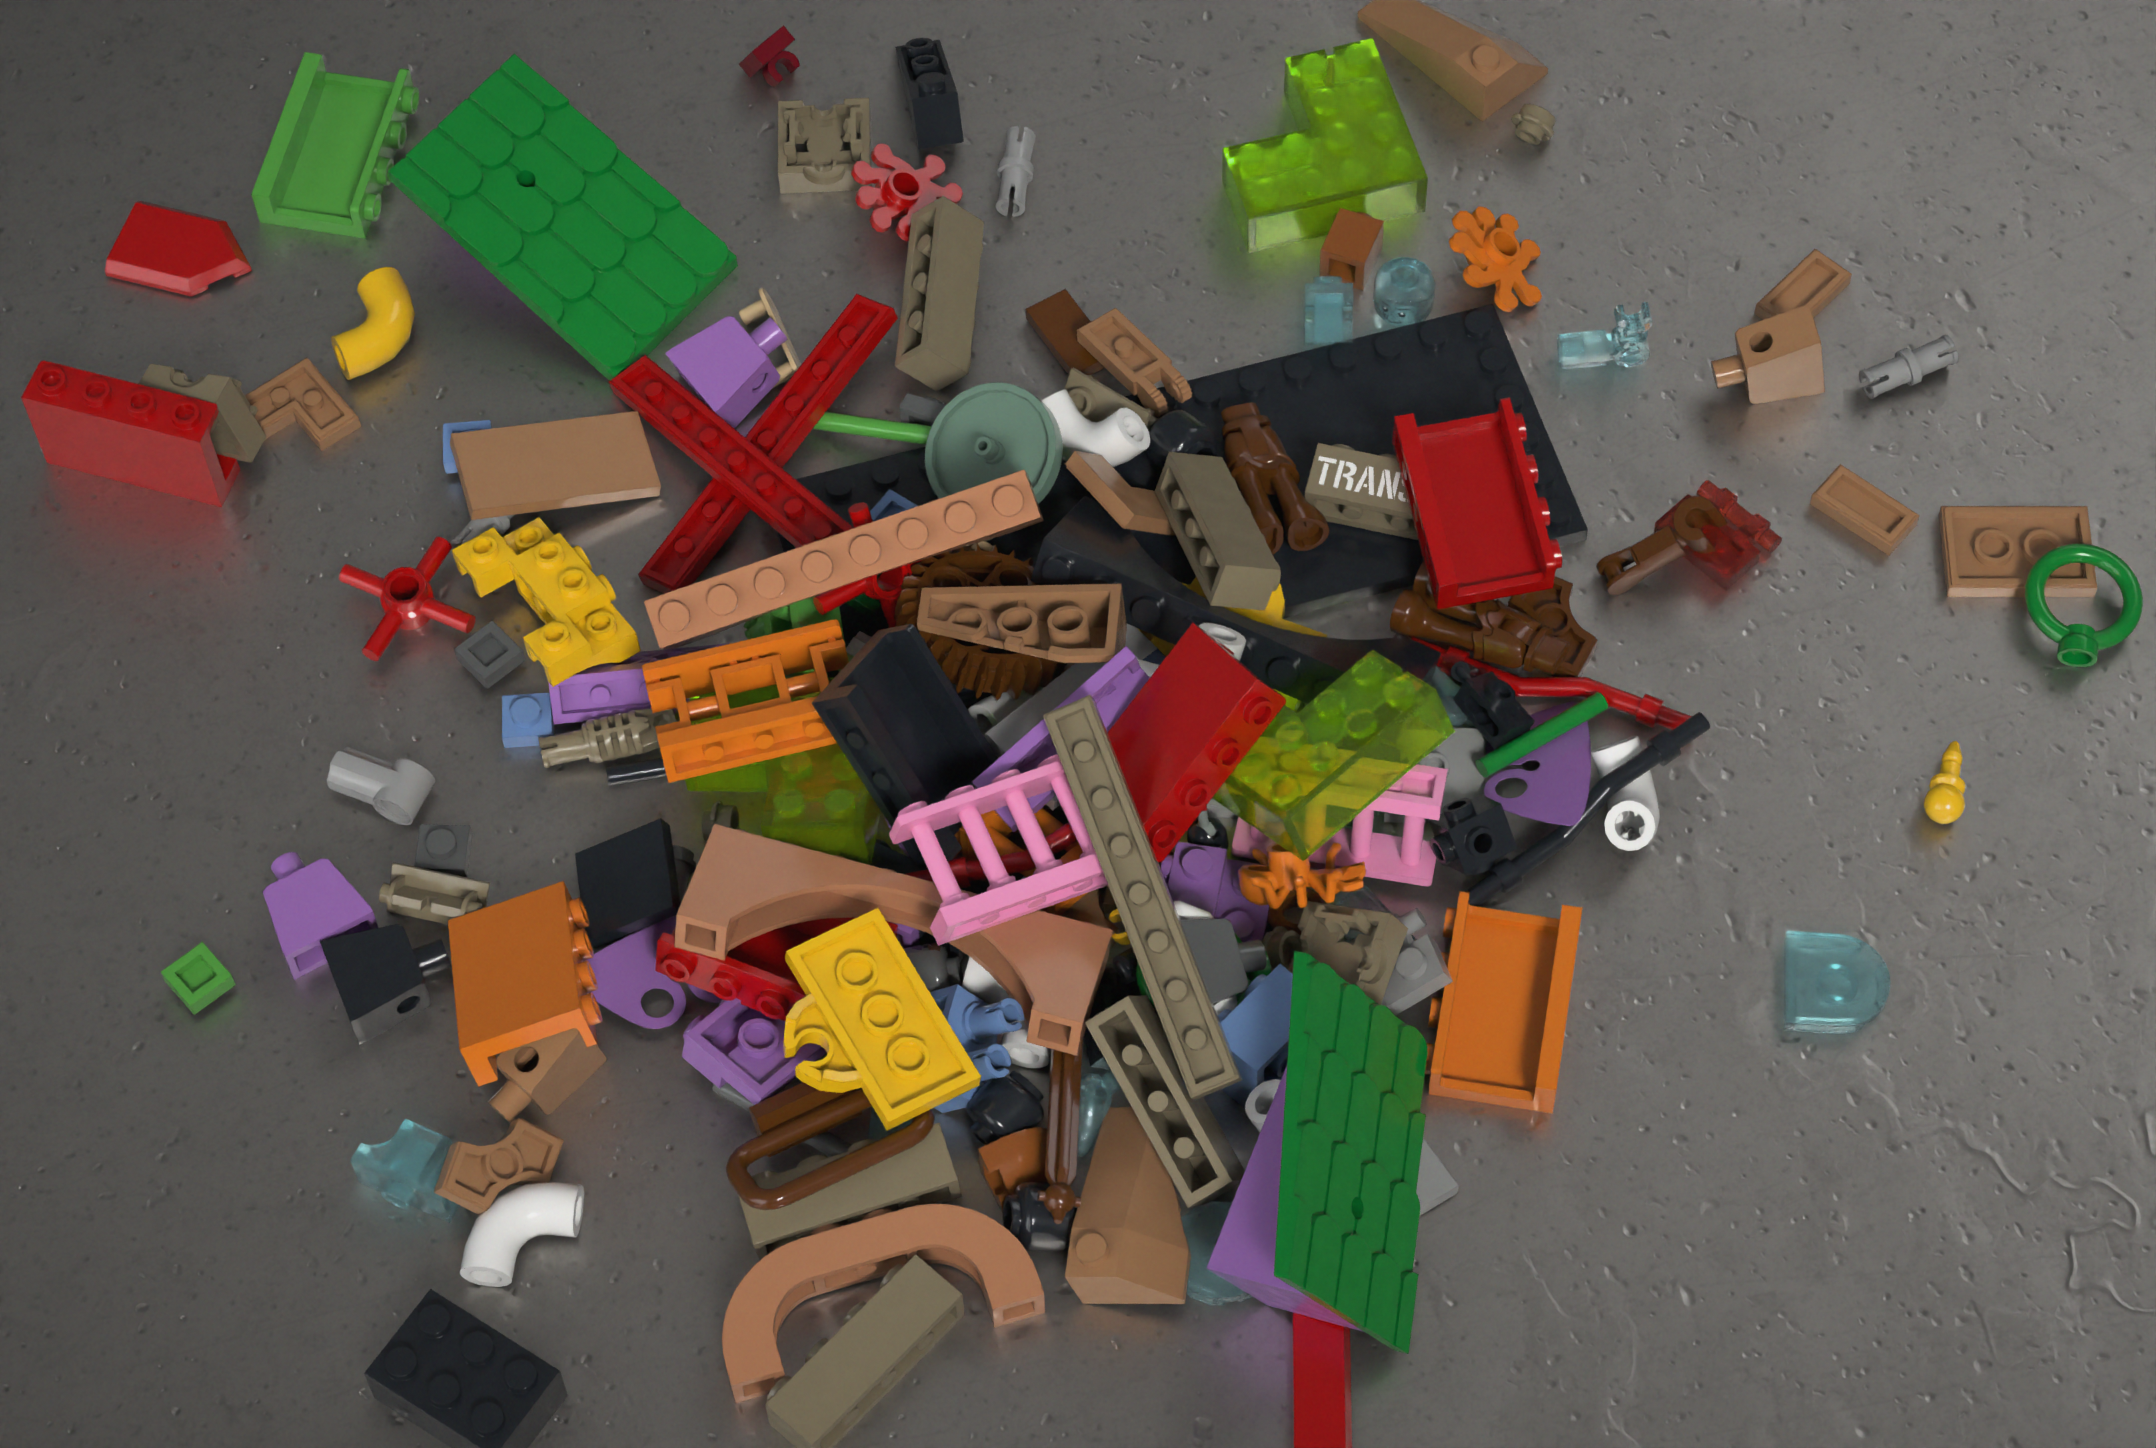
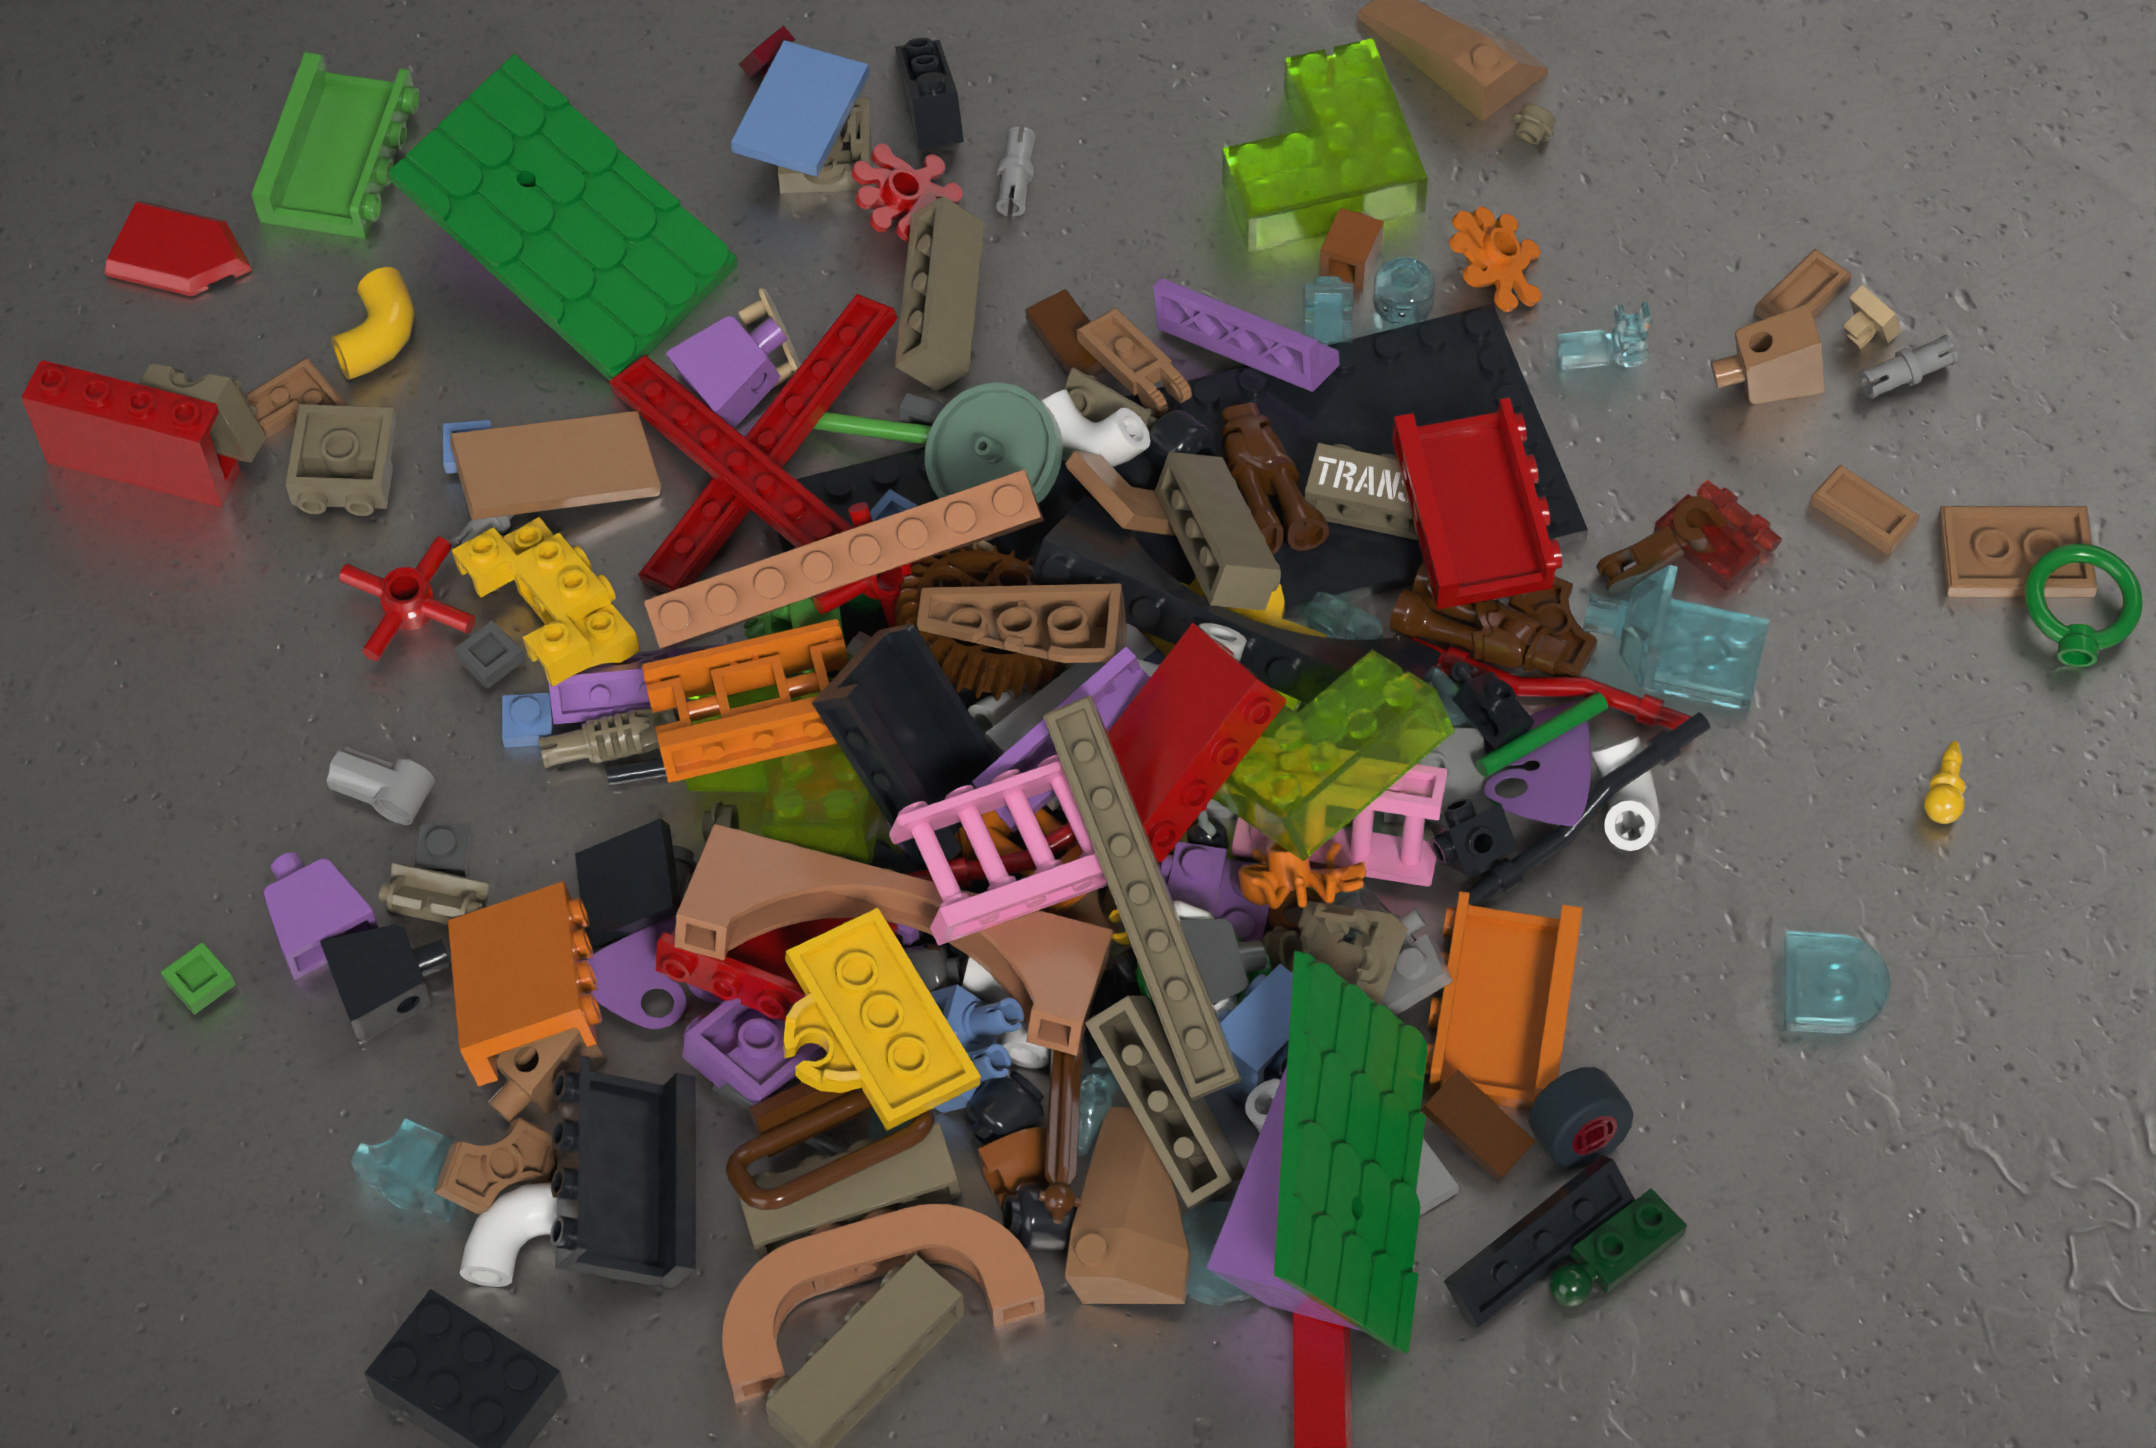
(341, 458): none -> dark tan plate
(625, 1176): none -> black panel
(800, 108): none -> medium blue tile
(1242, 336): none -> medium lavender fence
(1341, 619): none -> clear light blue plate
(1477, 1125): none -> reddish brown tile
(1538, 1241): none -> black plate
(1581, 1117): none -> black wheel
(1617, 1249): none -> dark green plate
(1682, 644): none -> clear light blue plate
(1870, 318): none -> tan tile

